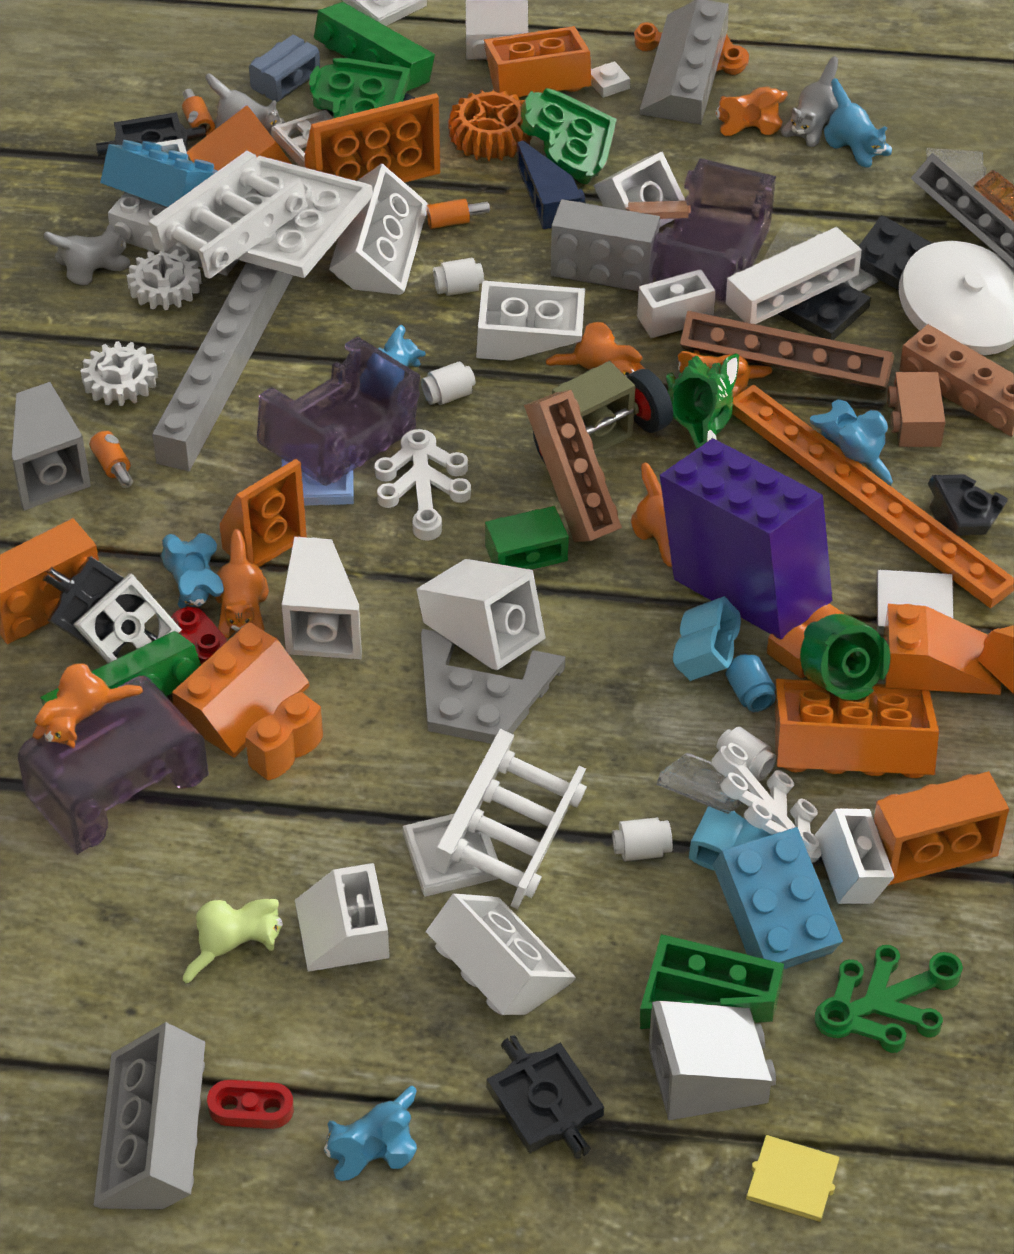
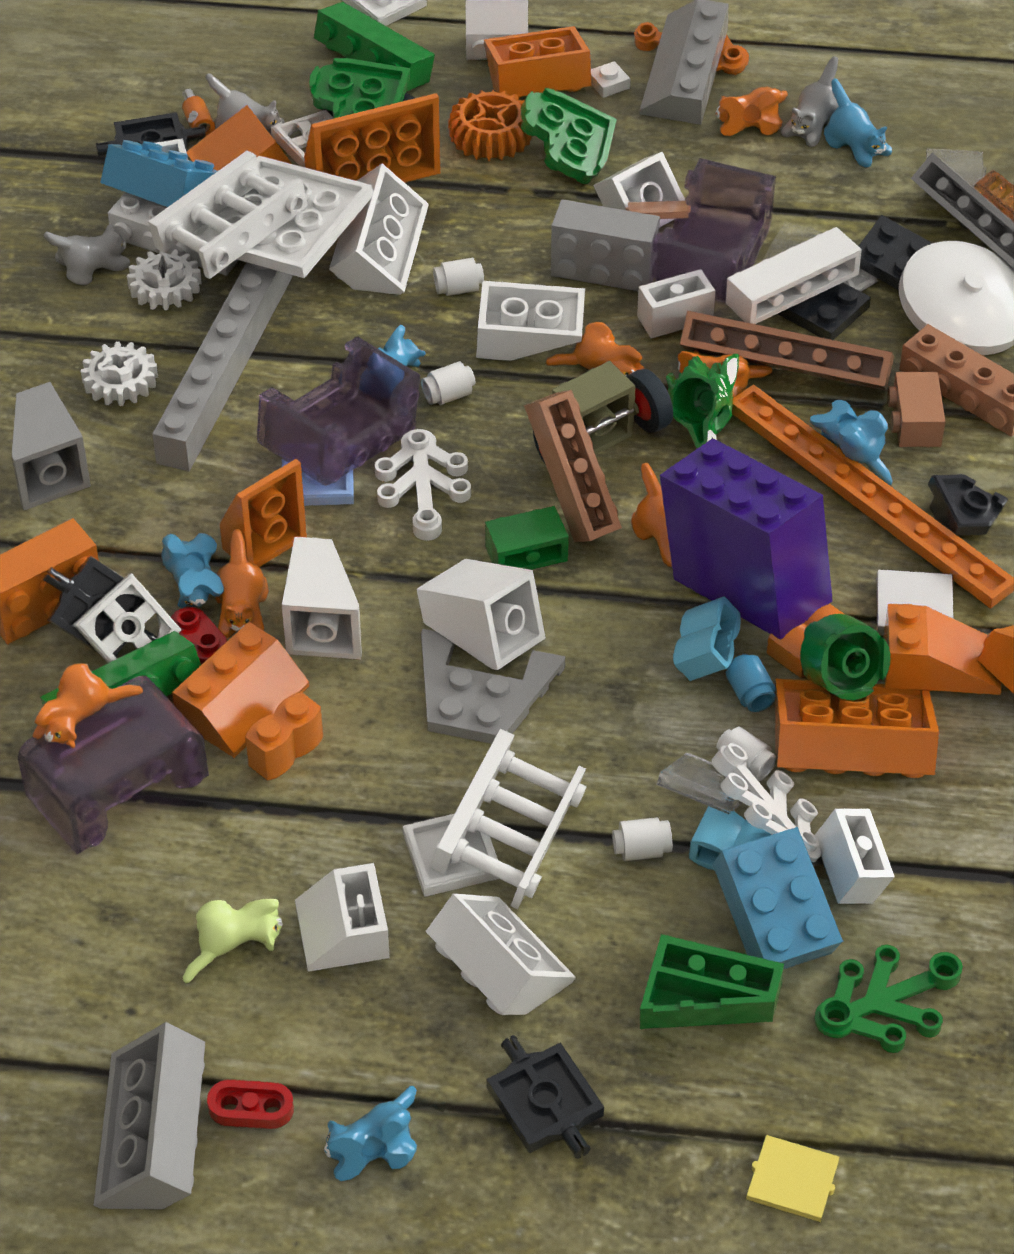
(111, 457): orange piece -> none
(283, 68): sand blue brick -> none
(453, 212): orange piece -> none
(545, 183): dark blue slope -> none
(708, 1058): slope -> none
(941, 826): orange brick -> none

